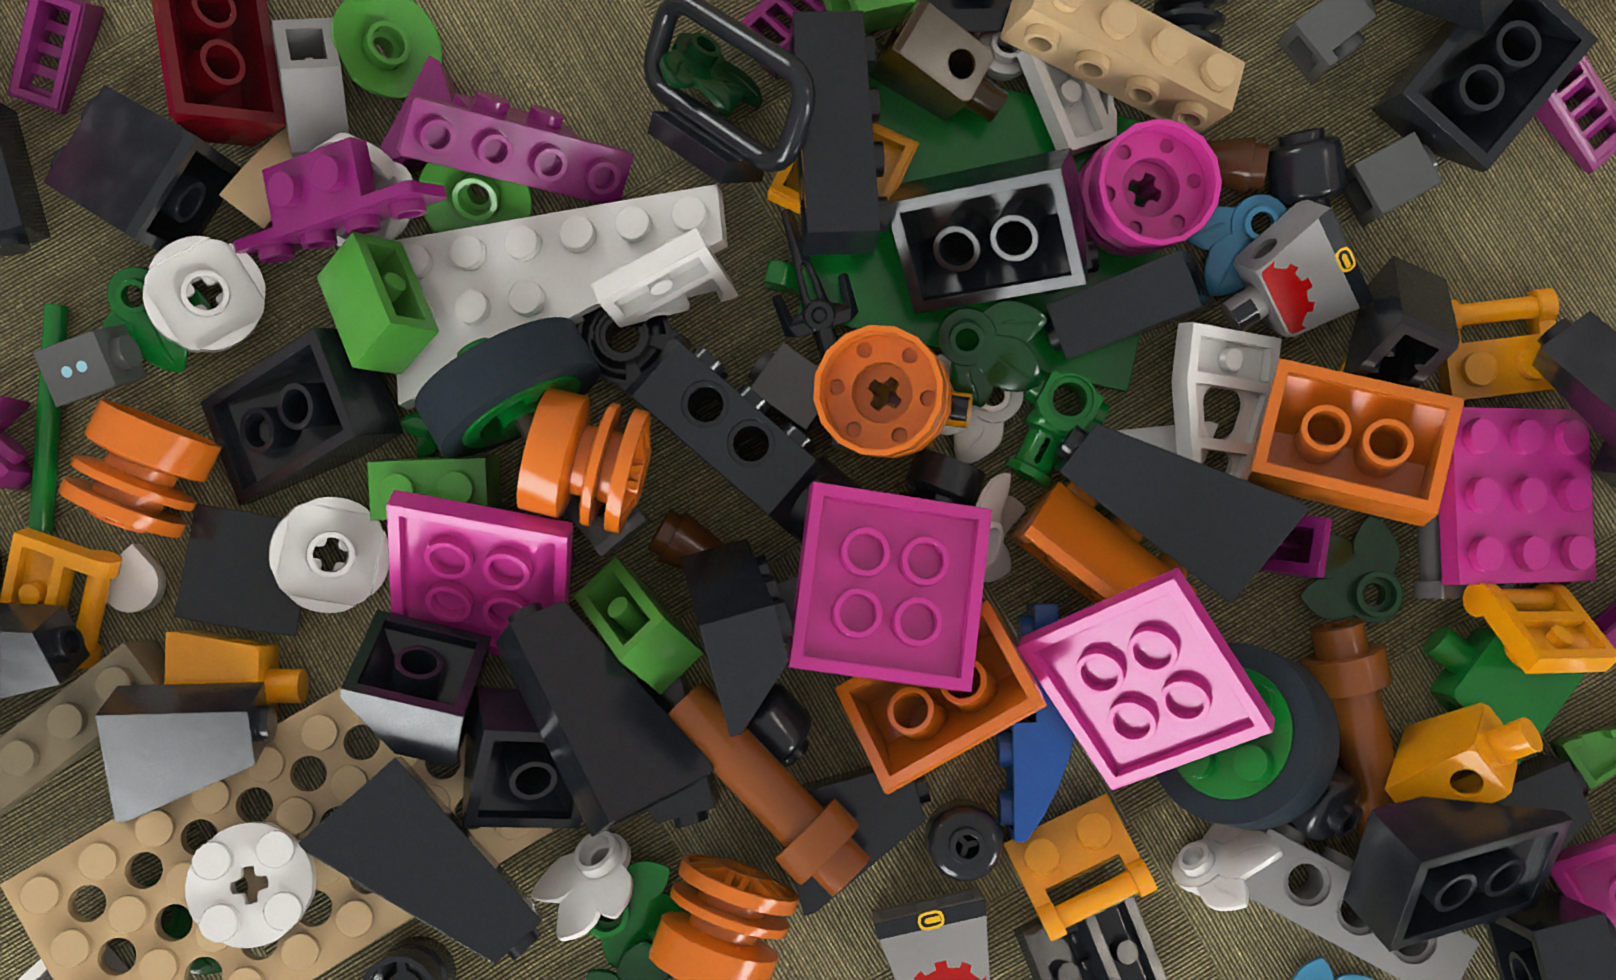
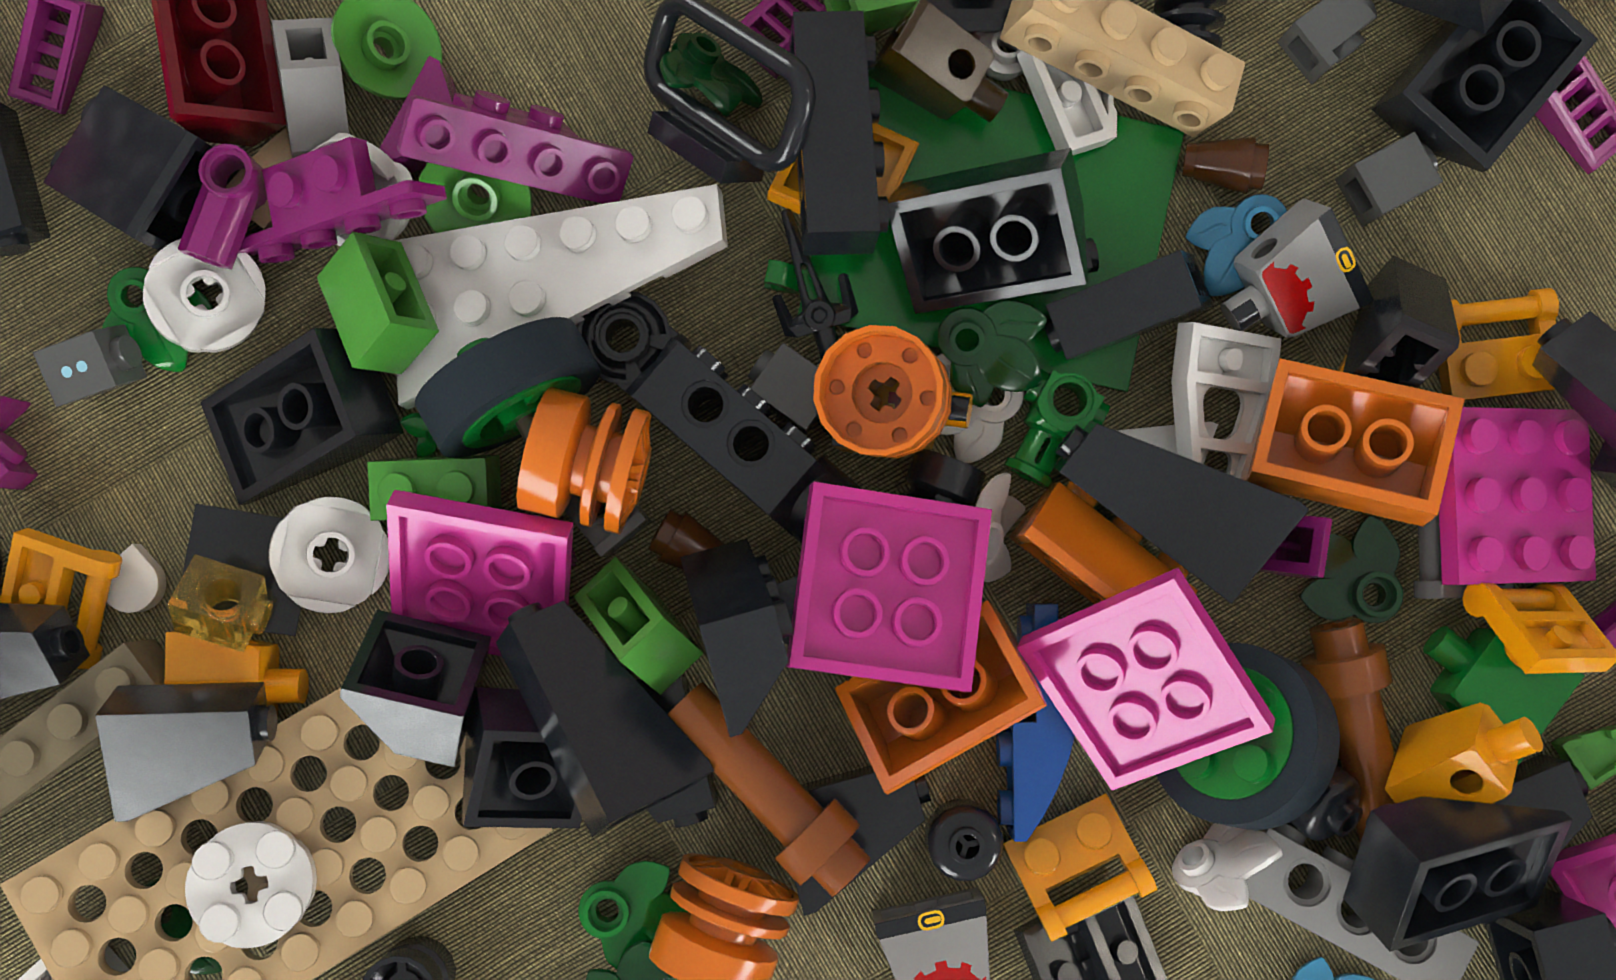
(47, 430): green bar -> none
(139, 470): orange wheel -> none
(212, 582): none -> clear yellow brick
(220, 213): none -> magenta piece
(423, 860): black slope -> none
(588, 884): white plate -> none
(663, 281): white wing -> none
(782, 725): black head -> none
(1173, 175): dark pink wheel -> none
(1307, 167): black head -> none

